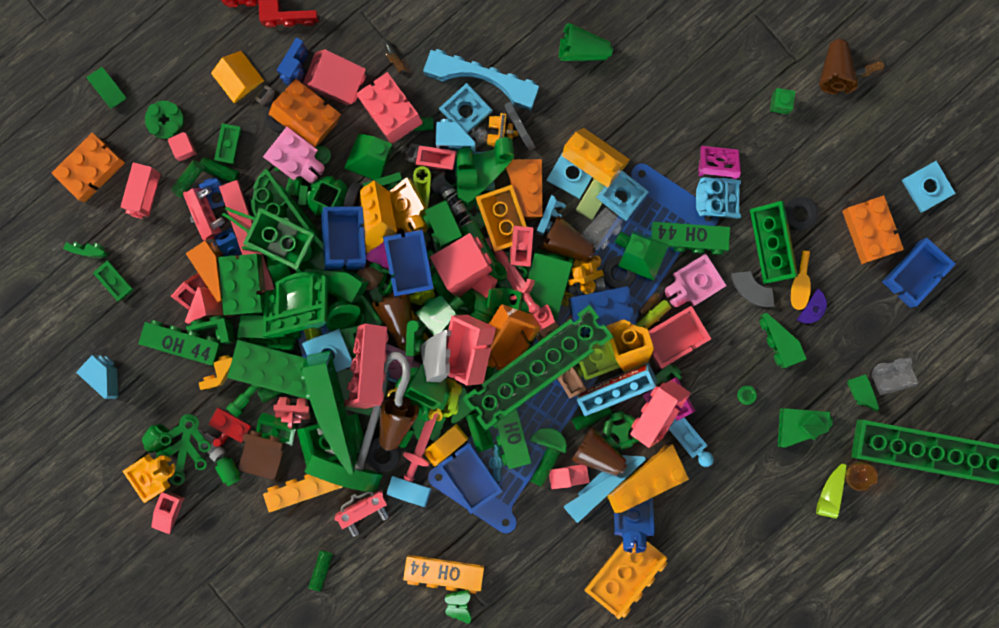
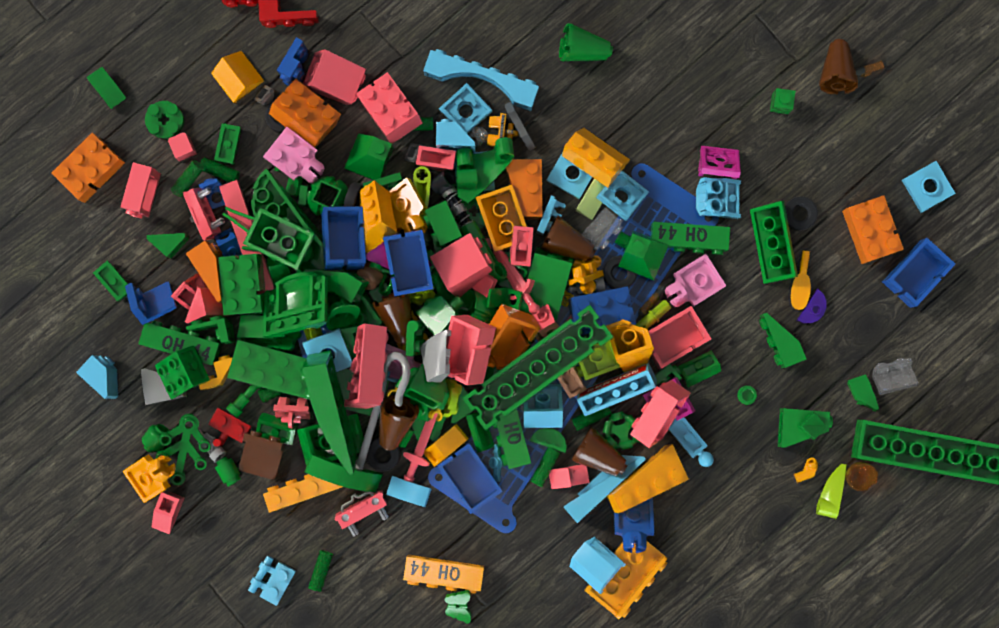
(94, 251): green slope -> none
(152, 303): none -> blue bracket
(154, 389): none -> light grey slope
(168, 243): none -> green slope
(181, 371): none -> green bracket
(277, 583): none -> medium azure plate
(323, 154): green plate -> none
(393, 57): piece -> none
(544, 408): none -> medium azure slope
(596, 564): none -> medium azure slope
(699, 368): none -> green slope
(752, 290): dark grey tile -> none
(809, 470): none -> light orange arm

